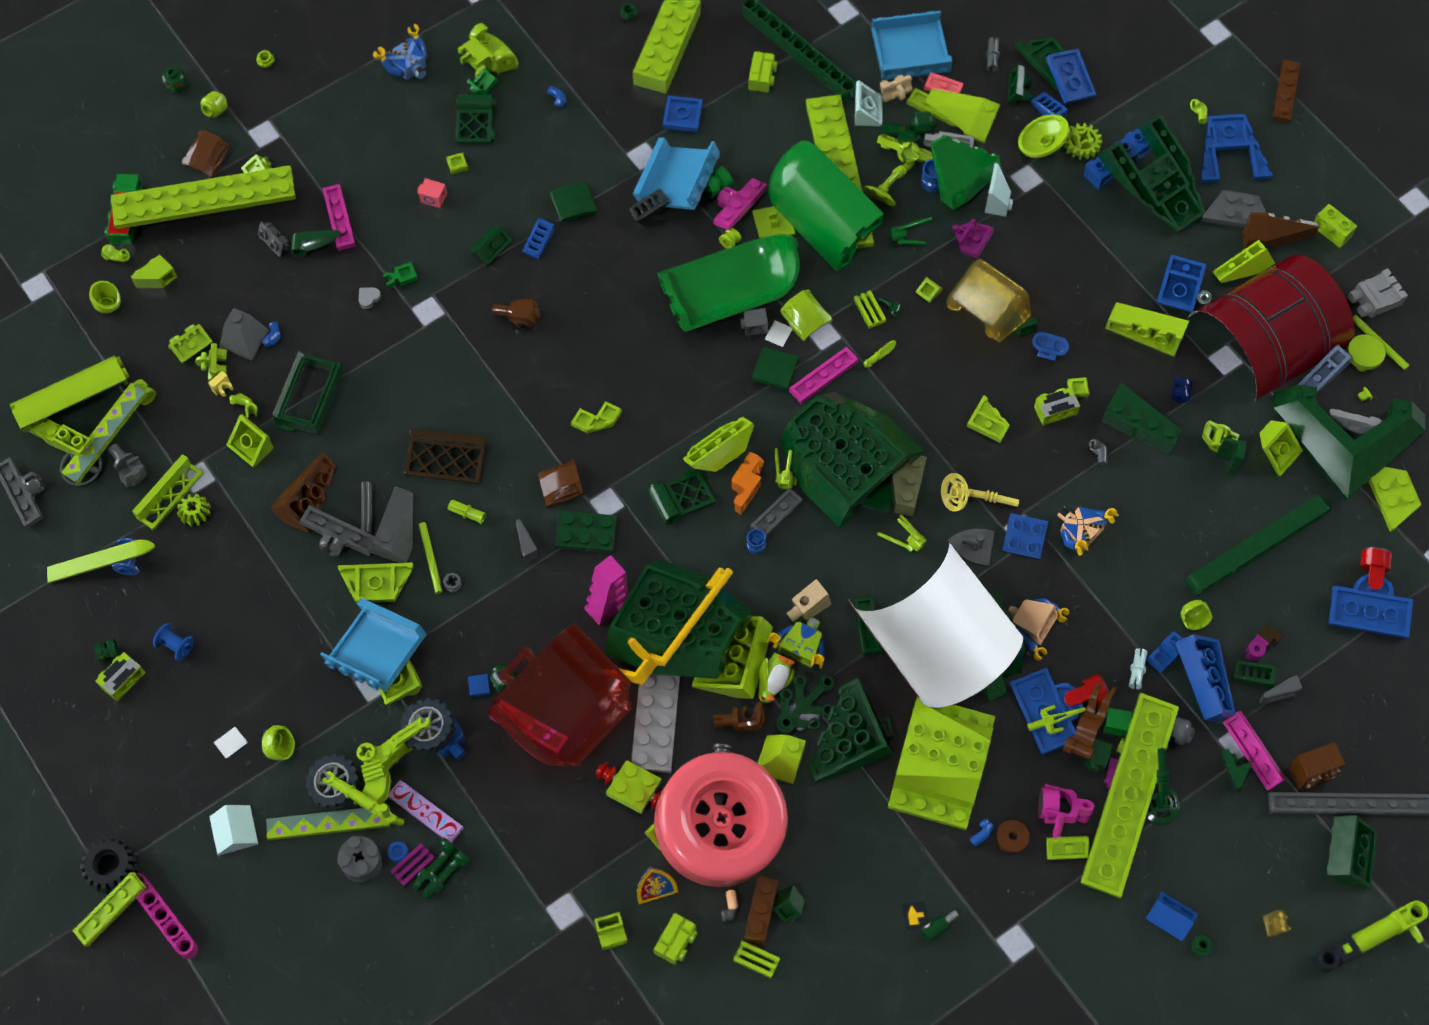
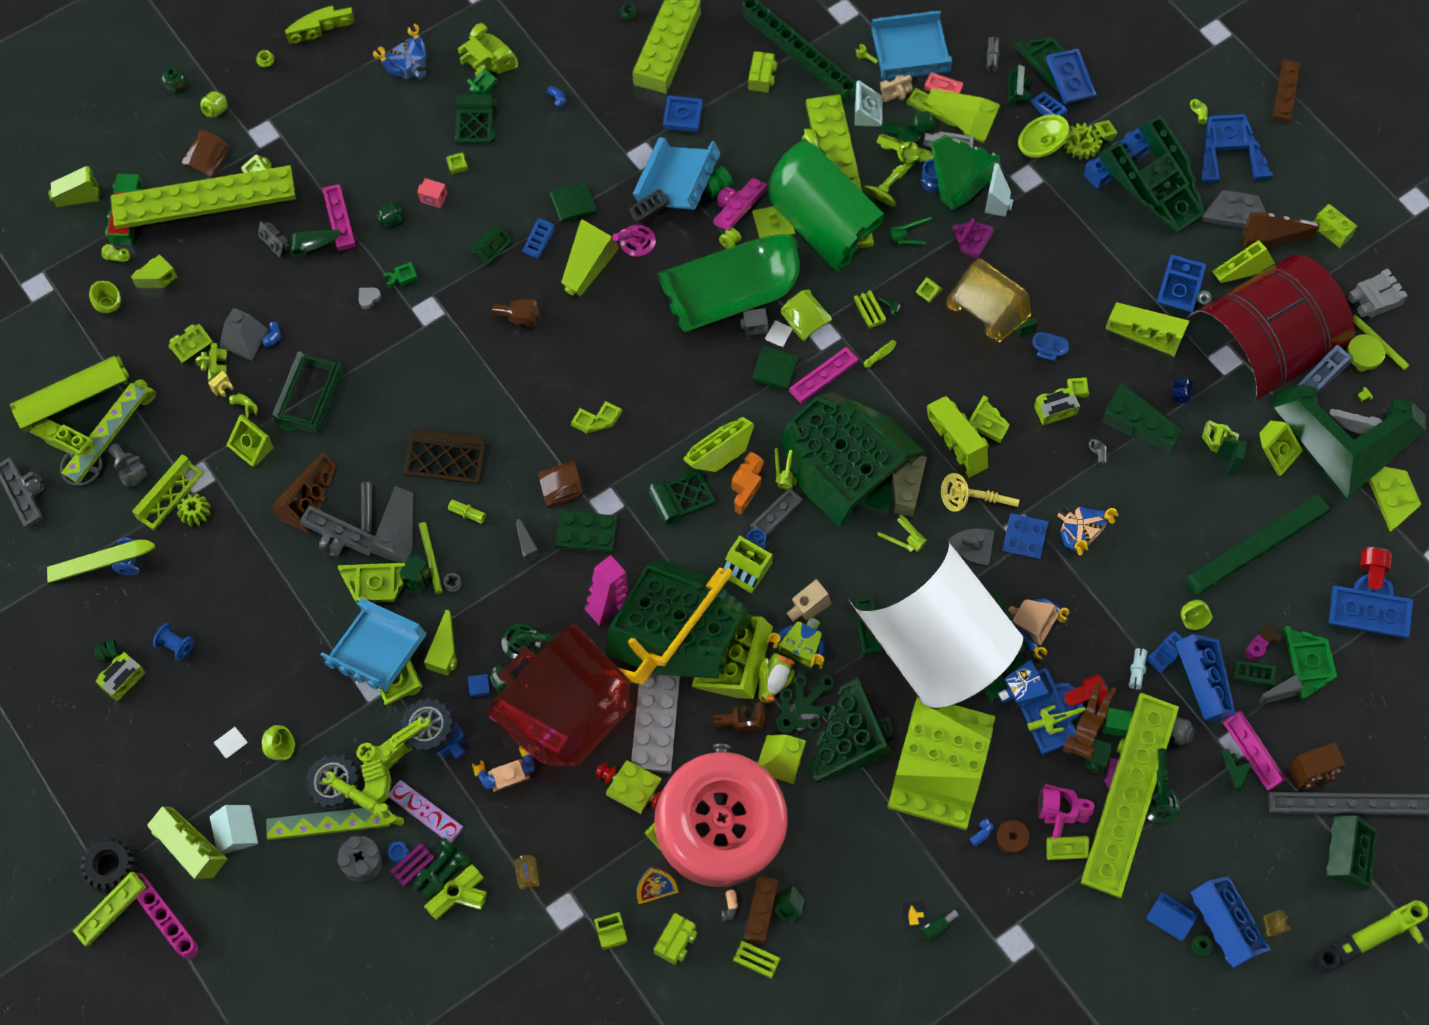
(75, 188): none -> lime slope
(186, 844): none -> lime wedge
(314, 23): none -> lime slope
(390, 214): none -> dark green head
(415, 575): none -> dark green brick
(442, 654): none -> lime slope
(467, 894): none -> lime piece
(507, 774): none -> torso
(523, 639): none -> dark green dish
(527, 872): none -> clear yellow brick
(588, 257): none -> lime slope
(635, 238): none -> dark pink dish
(747, 563): none -> lime slope
(810, 136): none -> lime piece
(863, 54): none -> lime hand
(959, 435): none -> lime wedge
(1024, 686): none -> blue torso
(1106, 130): none -> lime slope
(1230, 921): none -> blue slope
(1310, 660): none -> green wing

